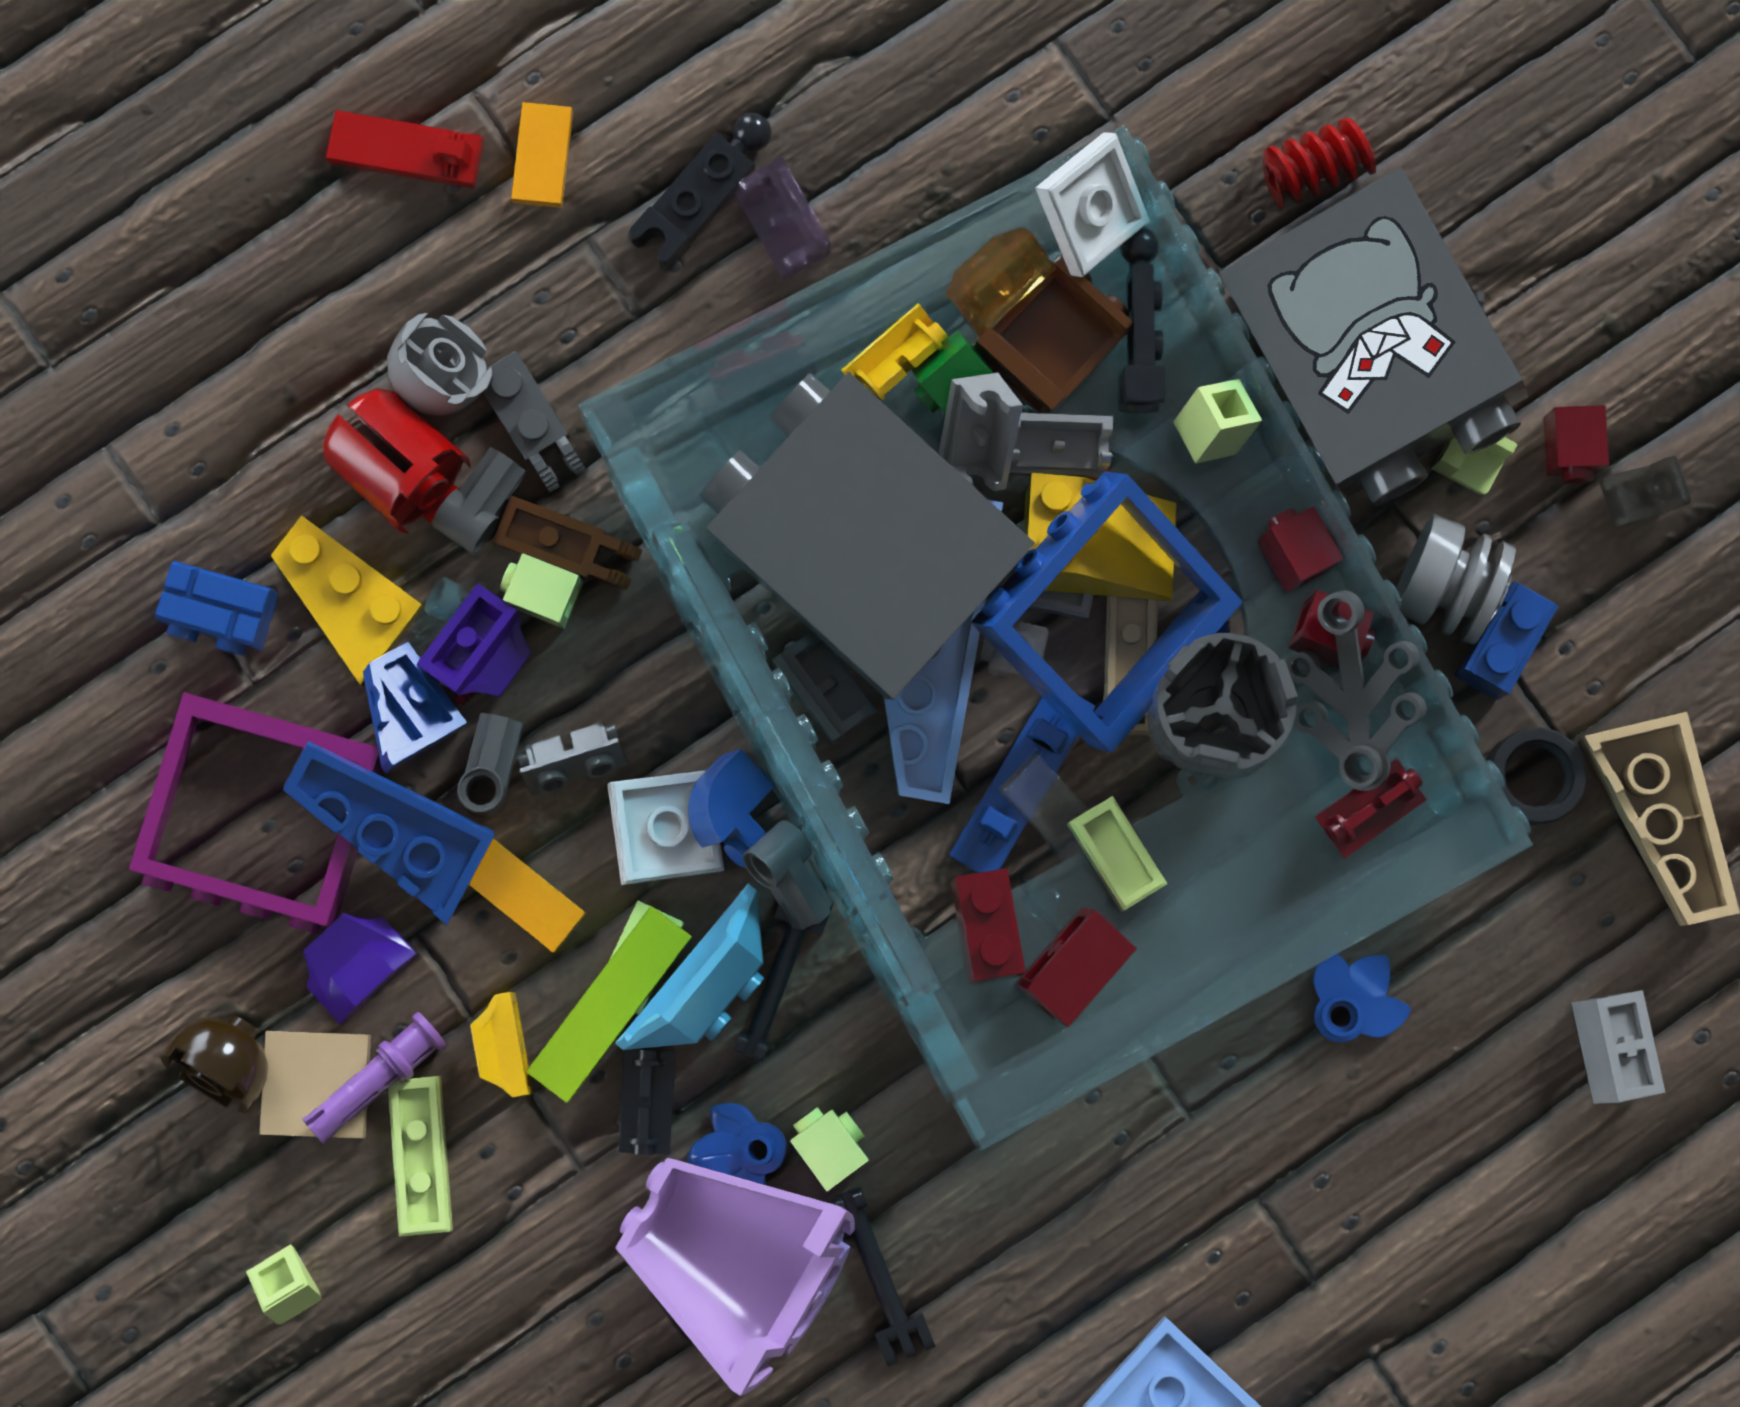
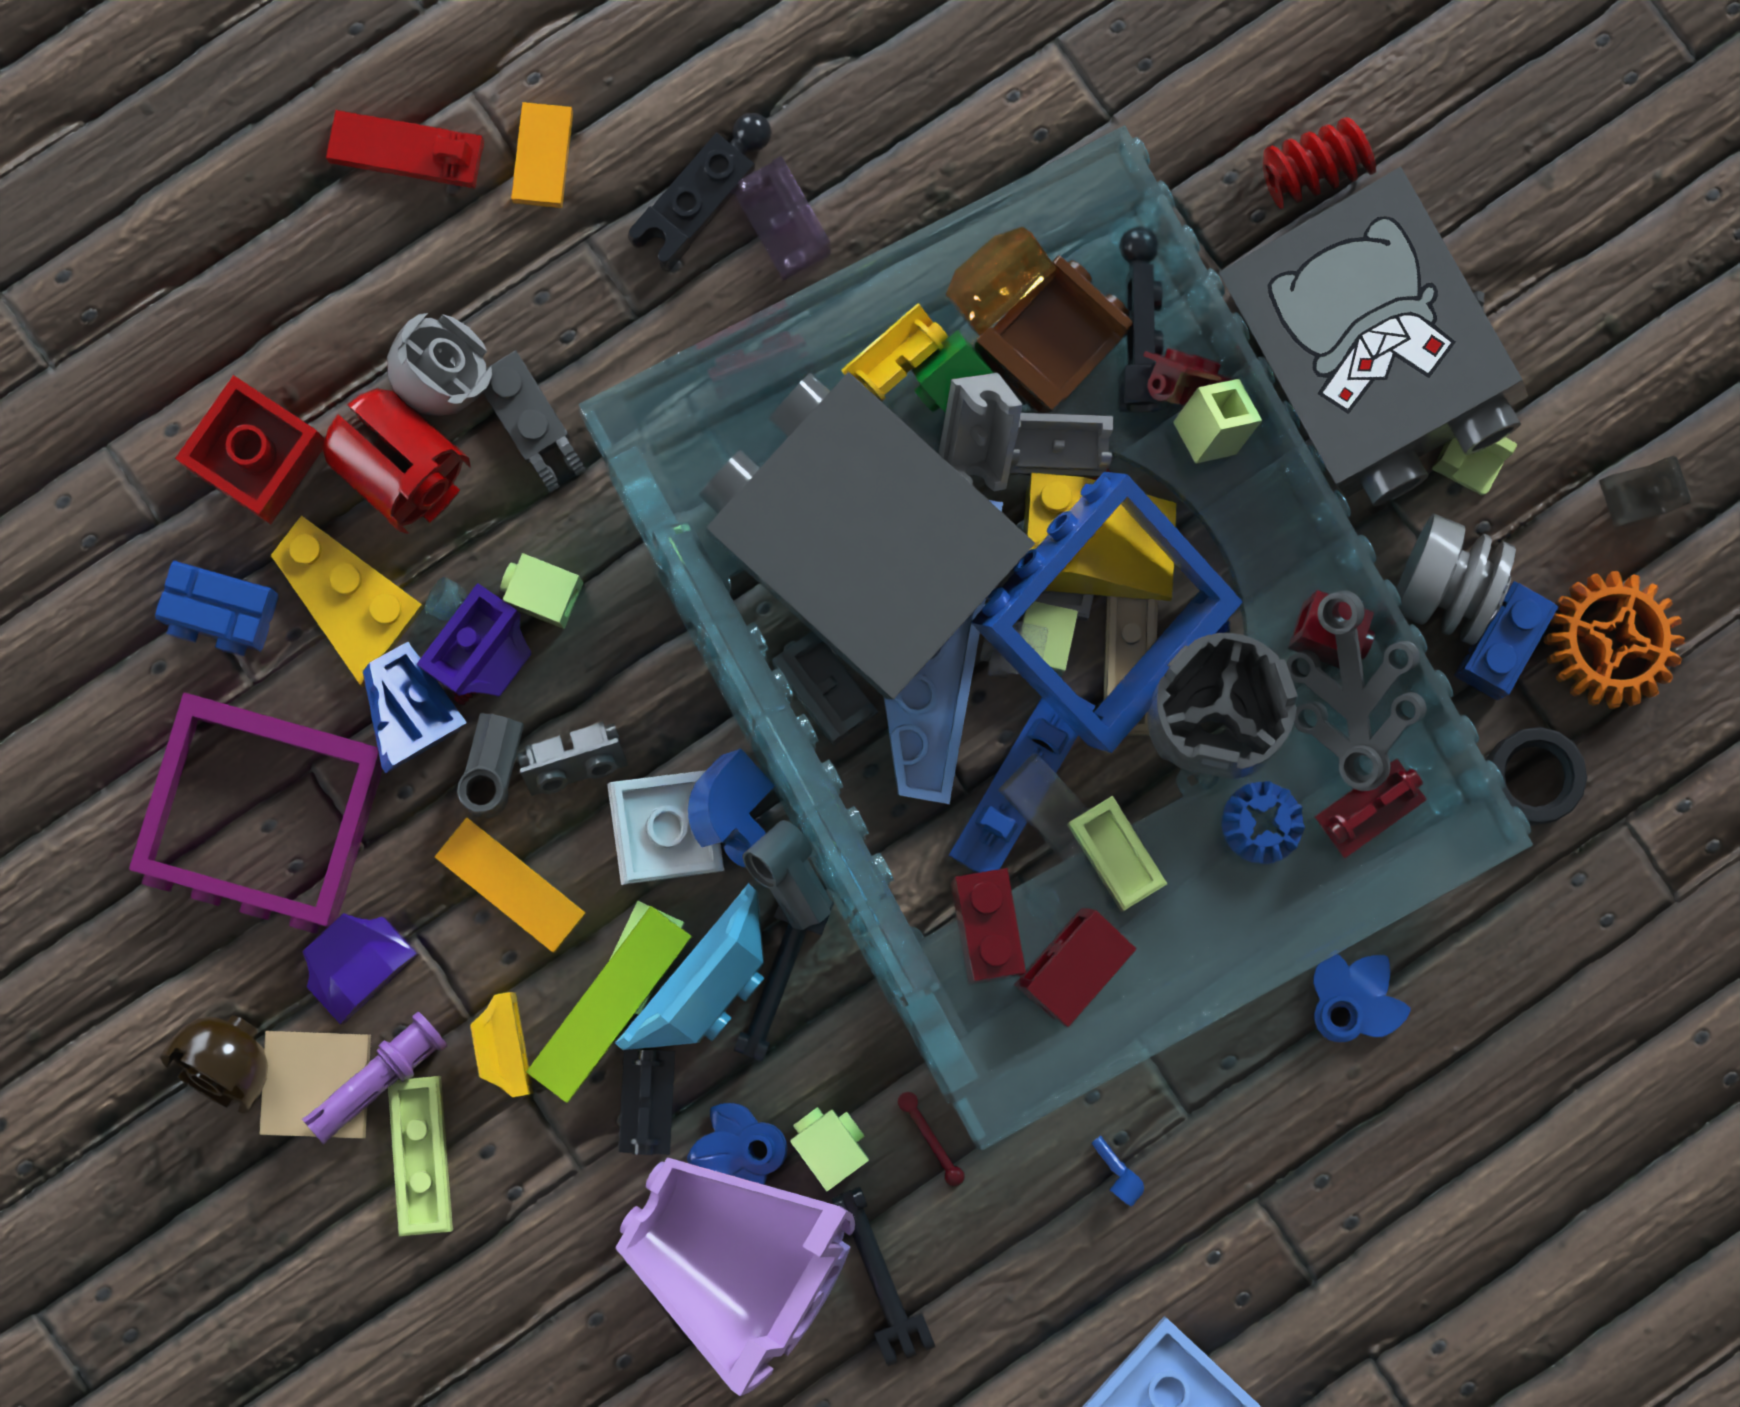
(251, 449): none -> red brick
(283, 1285): yellowish green slope -> none
(405, 834): blue wing -> none
(472, 512): dark grey piece -> none
(561, 541): reddish brown hinge -> none
(953, 1175): none -> dark red hinge
(1060, 628): none -> yellowish green brick
(1092, 204): white plate -> none
(1128, 1185): none -> blue hand
(1180, 374): none -> dark red hinge
(1239, 824): none -> blue gear
(1299, 548): dark red brick -> none
(1576, 442): dark red brick -> none
(1618, 1047): light grey hinge -> none
(1629, 602): none -> orange gear
(1666, 808): tan wedge -> none

